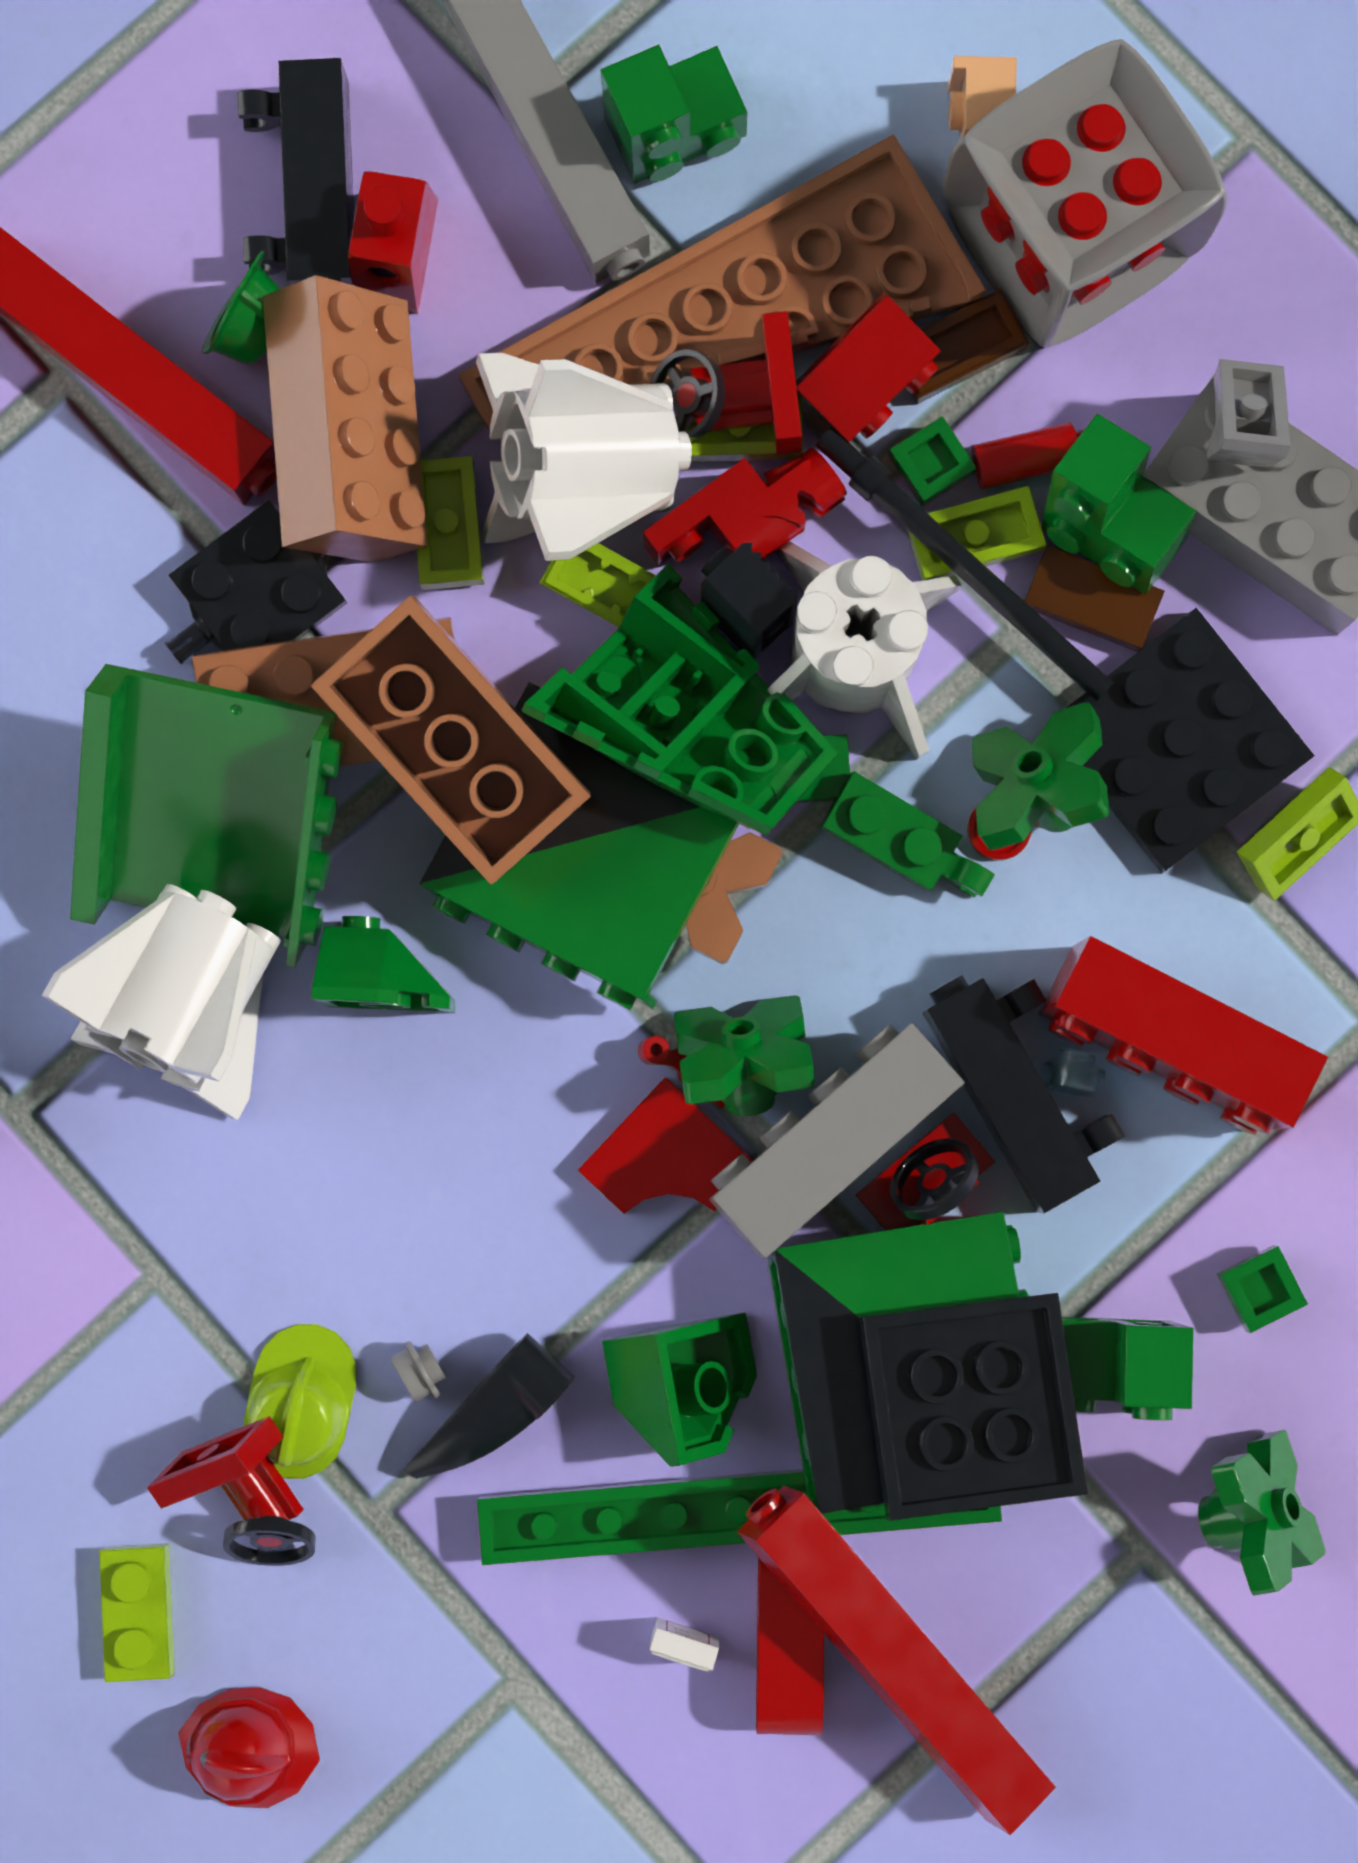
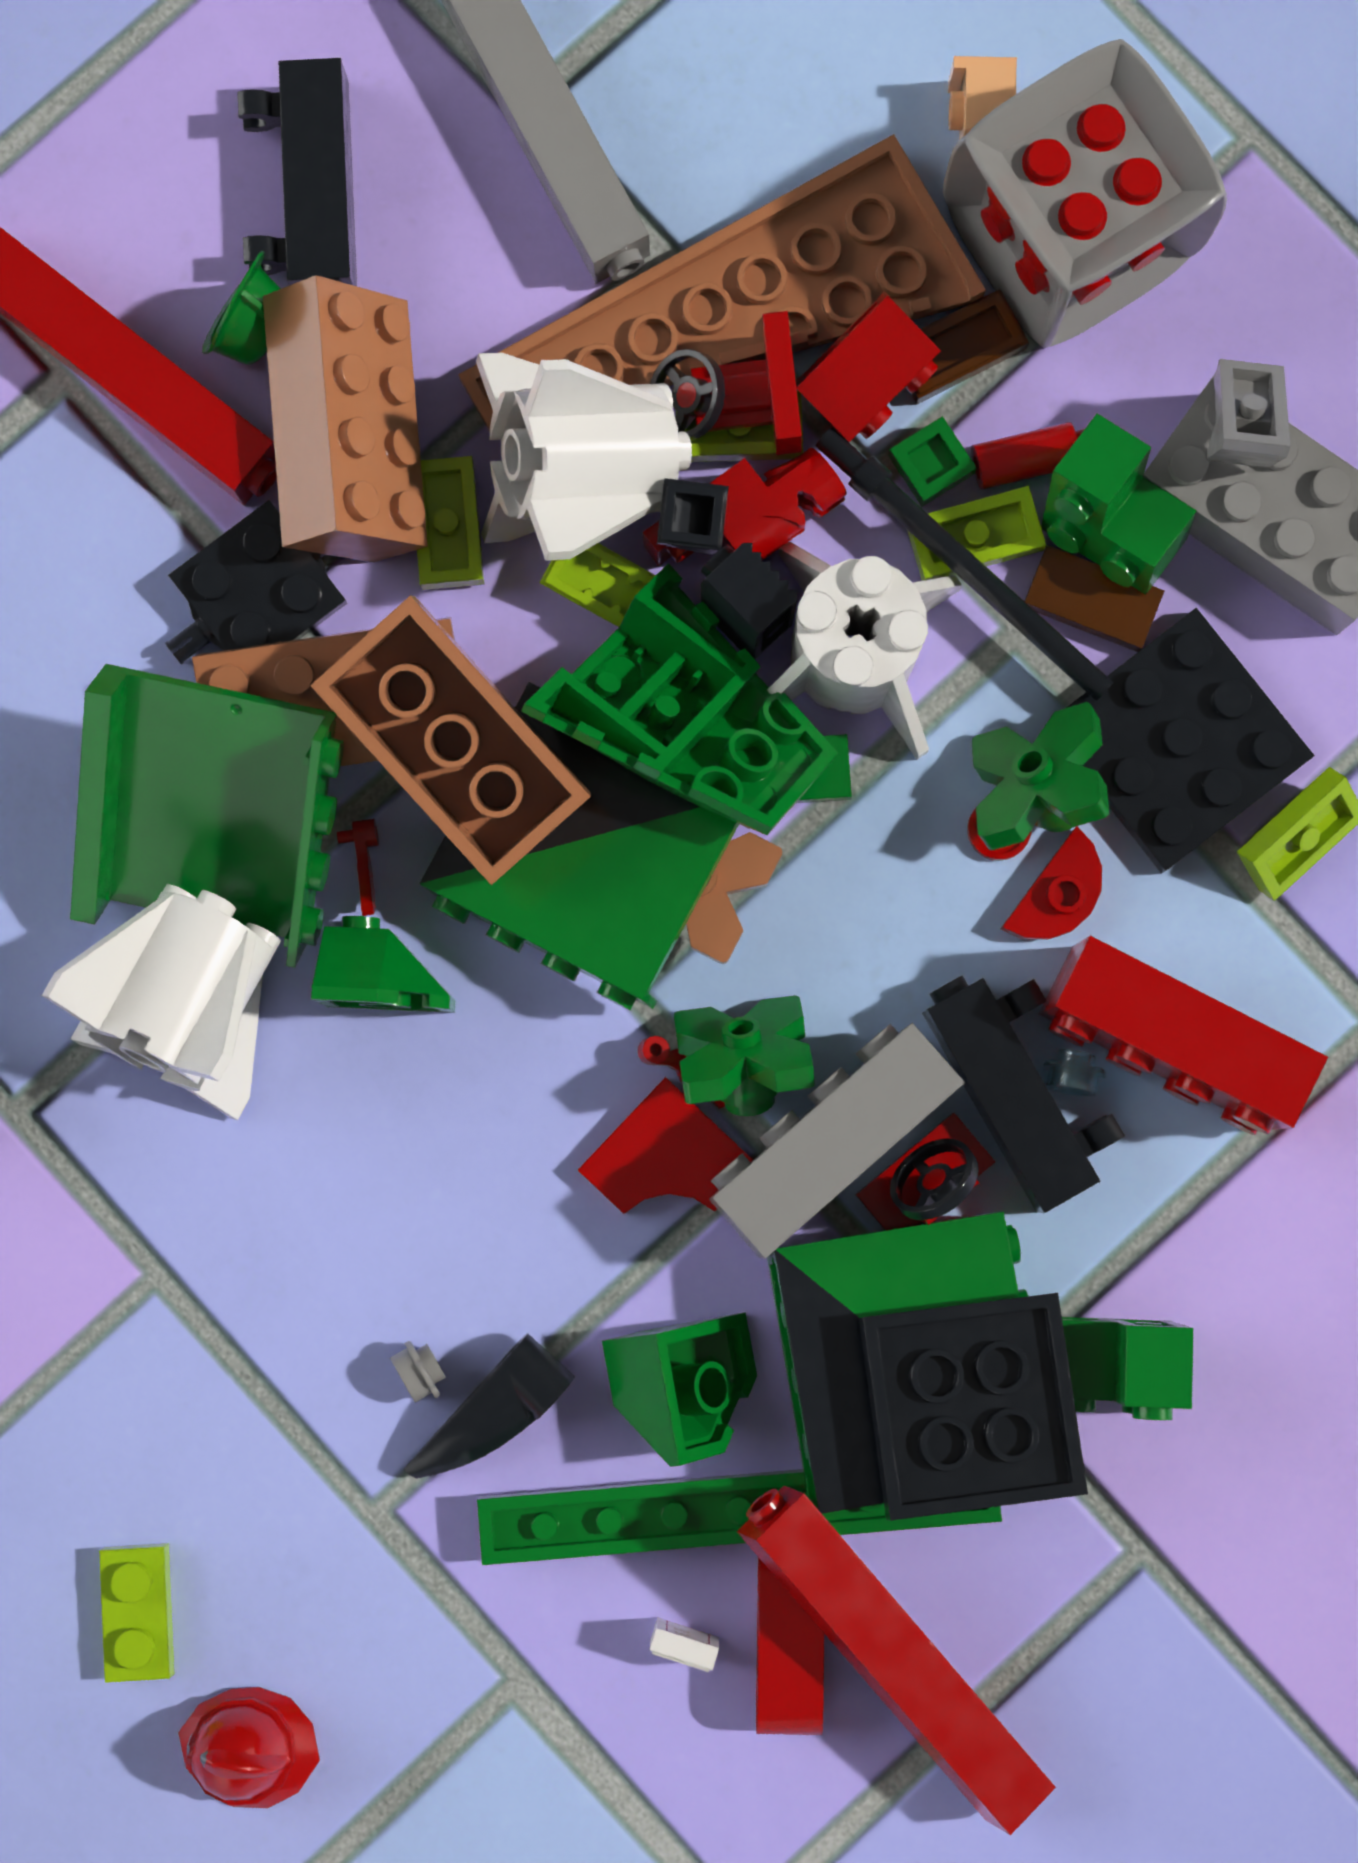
(253, 1485): red piece -> none
(308, 1391): lime piece -> none
(364, 835): none -> red piece
(392, 233): red torso -> none
(671, 112): green brick -> none
(692, 516): none -> black slope
(901, 837): green plate -> none
(1061, 893): none -> red plate
(1261, 1514): green plant -> none
(1262, 1289): green plate -> none

